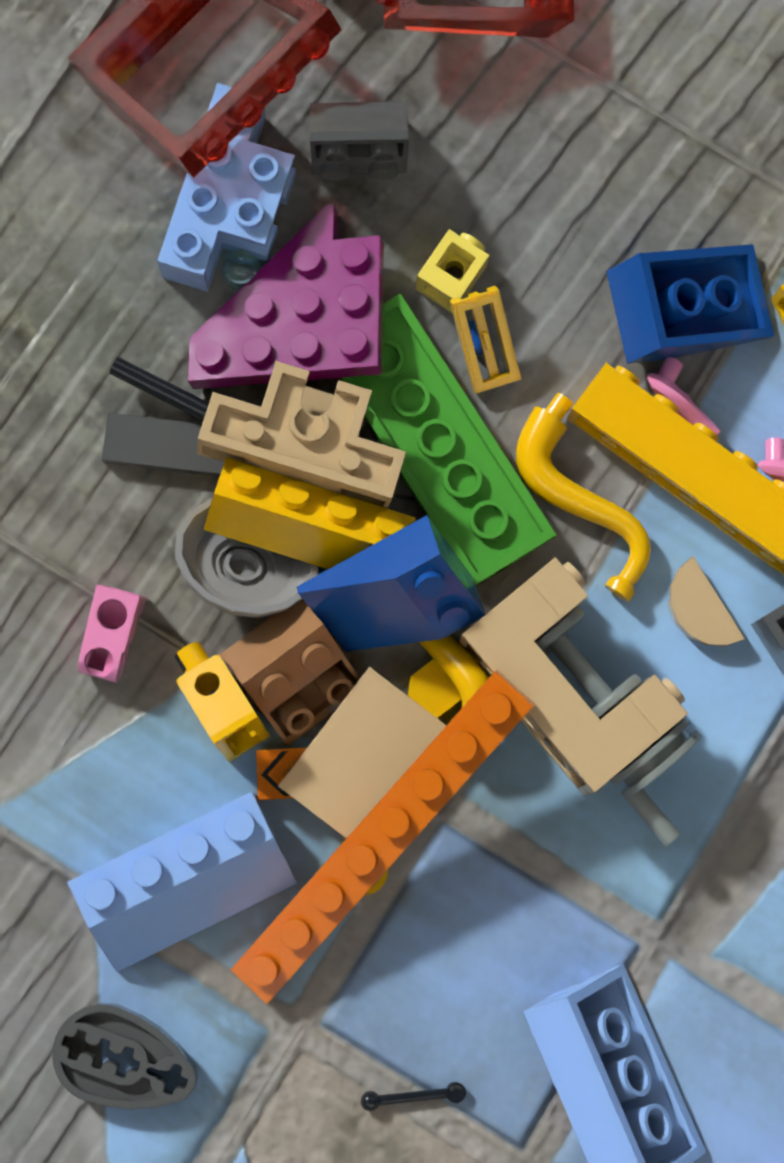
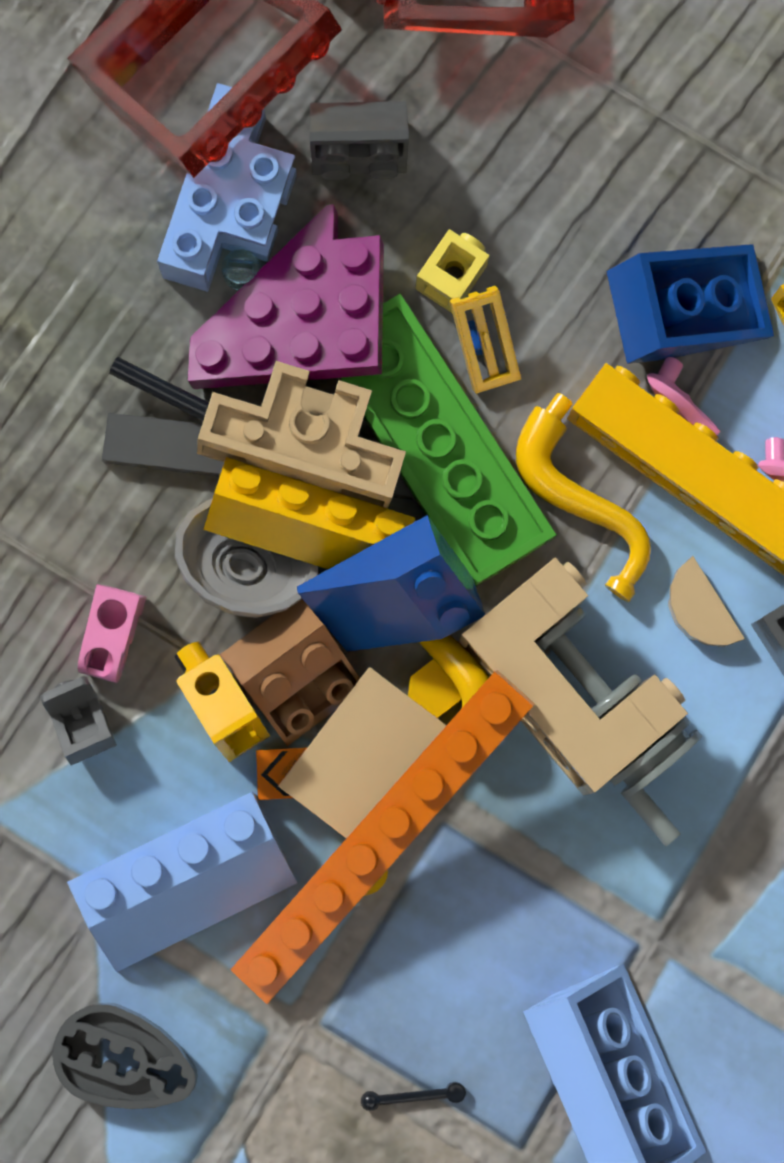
(78, 719): none -> dark grey bracket

